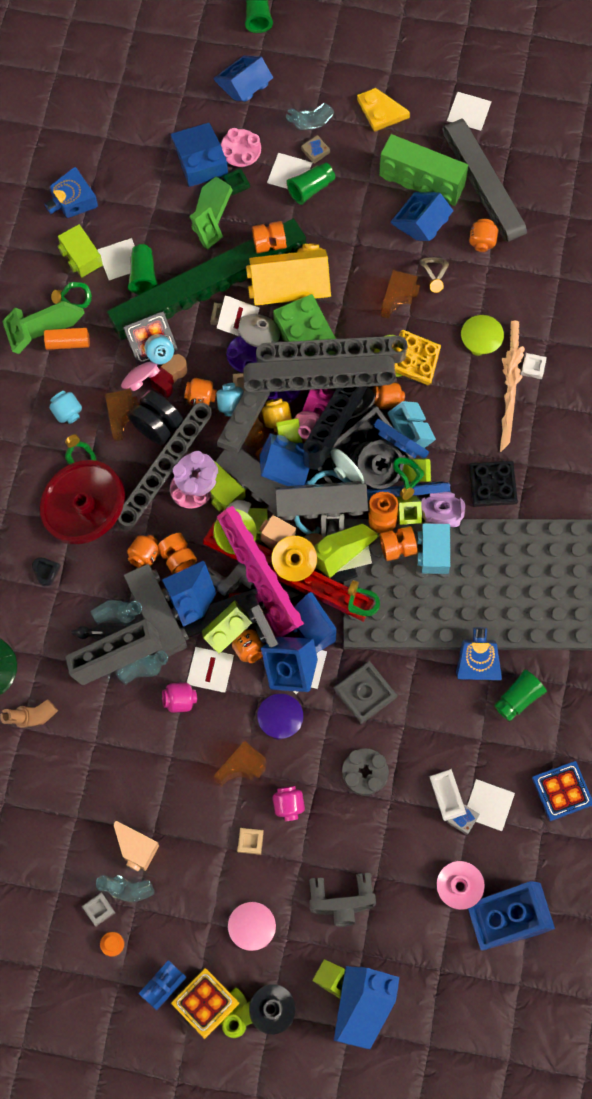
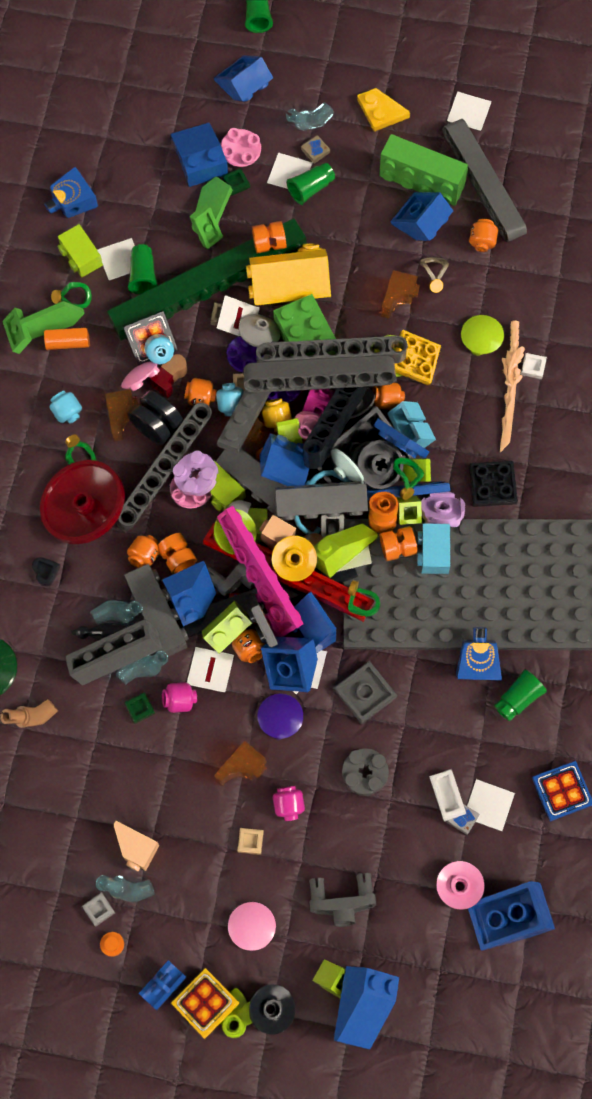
(139, 708): none -> dark green tile

